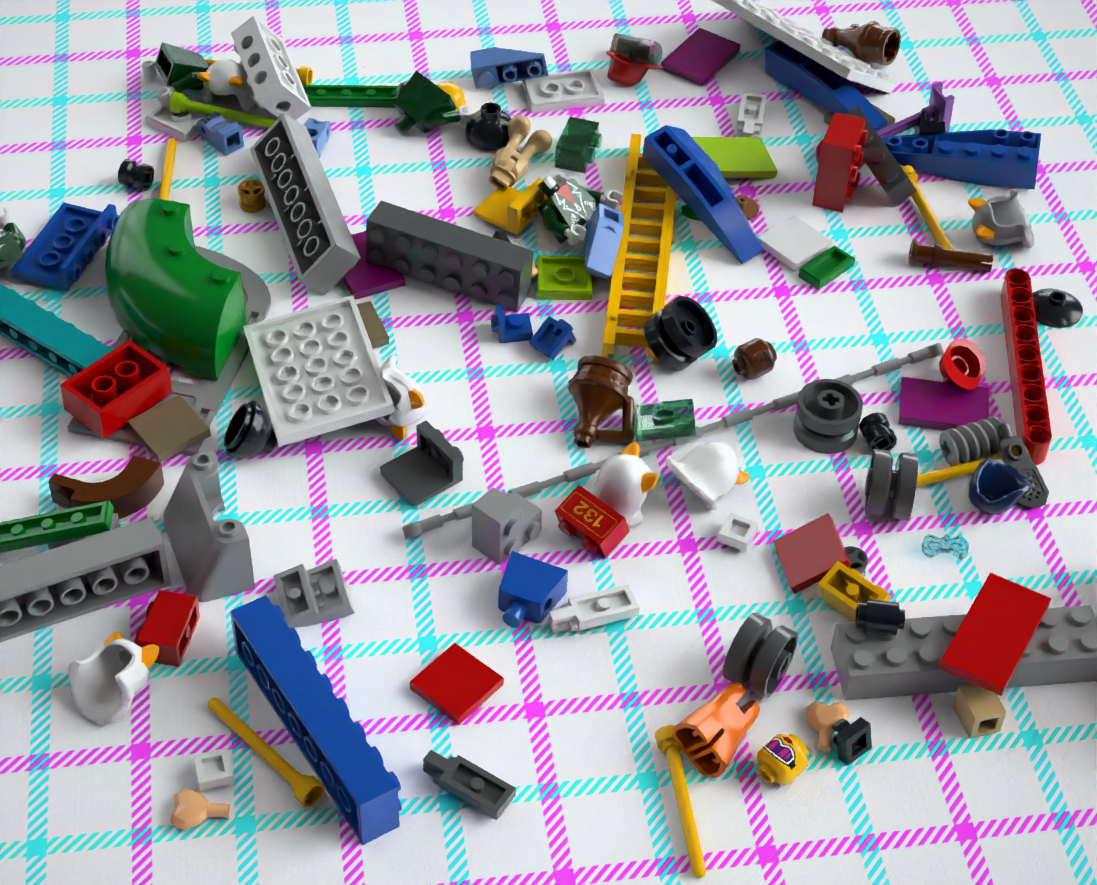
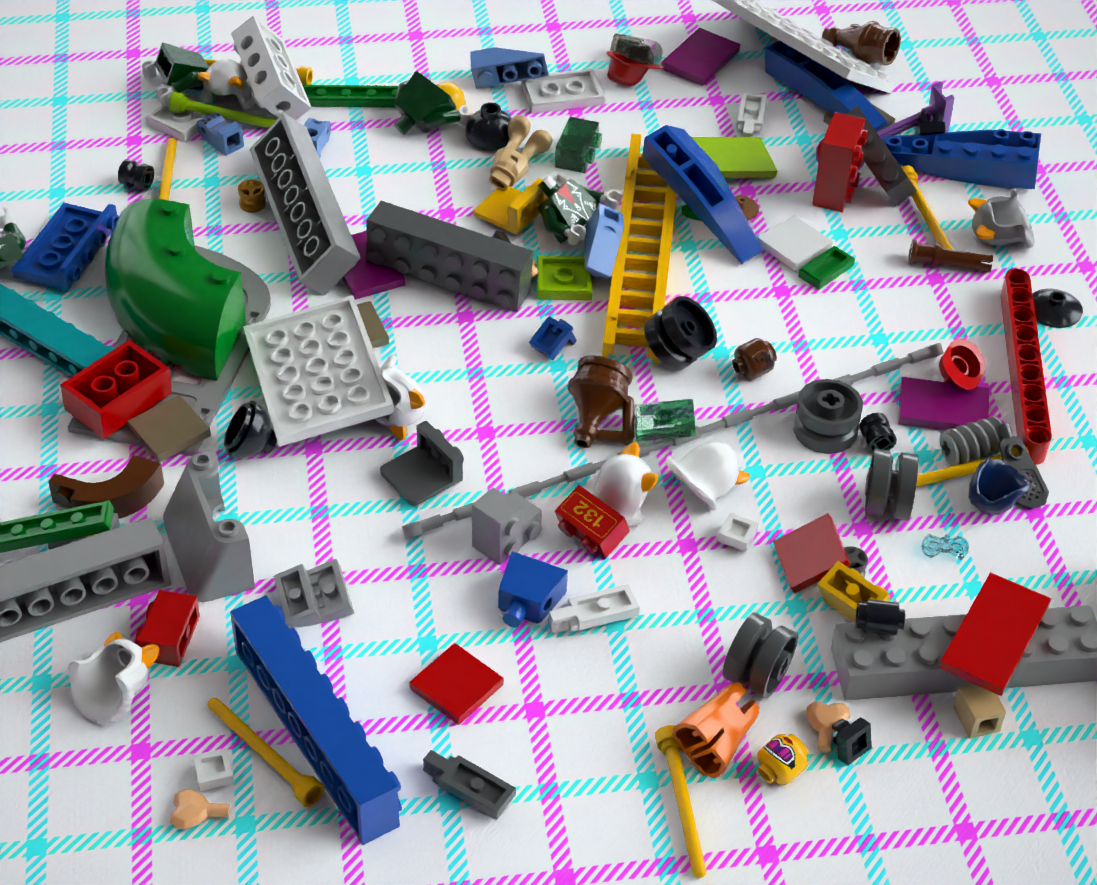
(511, 327): blue bracket -> none

